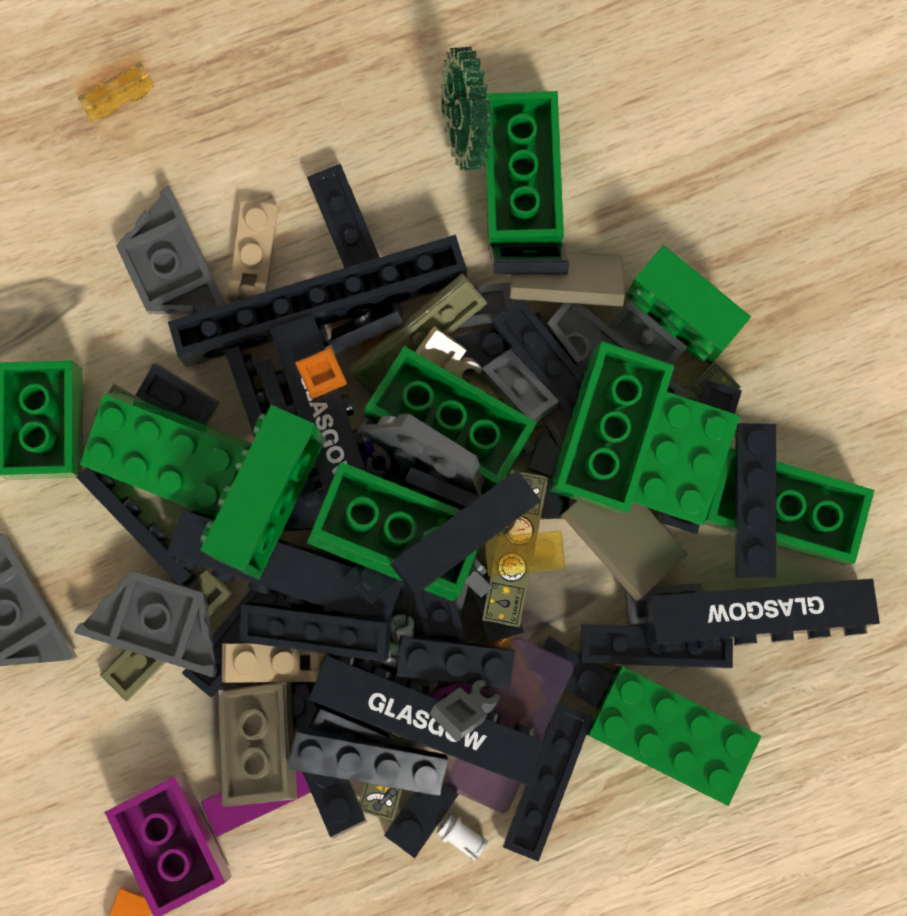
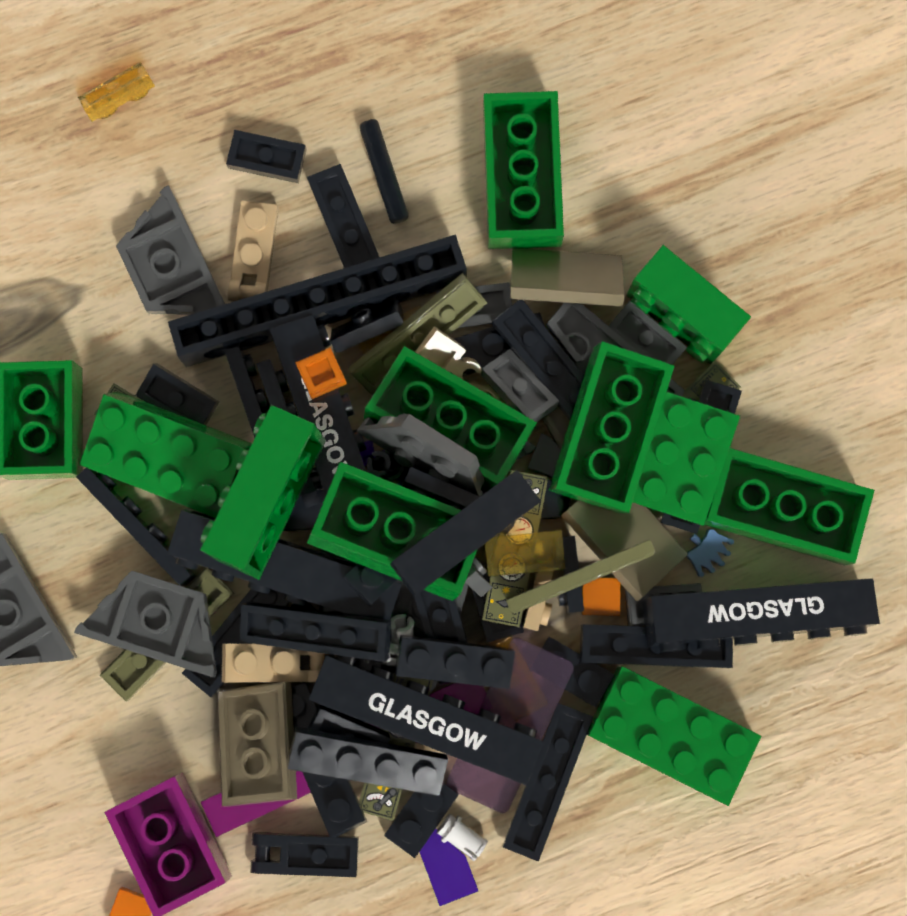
(266, 156): none -> black plate
(306, 855): none -> black plate
(384, 171): none -> black axle
(447, 870): none -> dark purple sticker
(463, 712): dark grey plate -> none
(466, 108): clear green gear -> none
(529, 258): black tile -> none
(541, 612): none -> tan plate
(571, 599): none -> black plate
(581, 576): none -> olive tile
(601, 597): none -> orange tile
(707, 550): none -> medium blue piece
(755, 500): black plate -> none

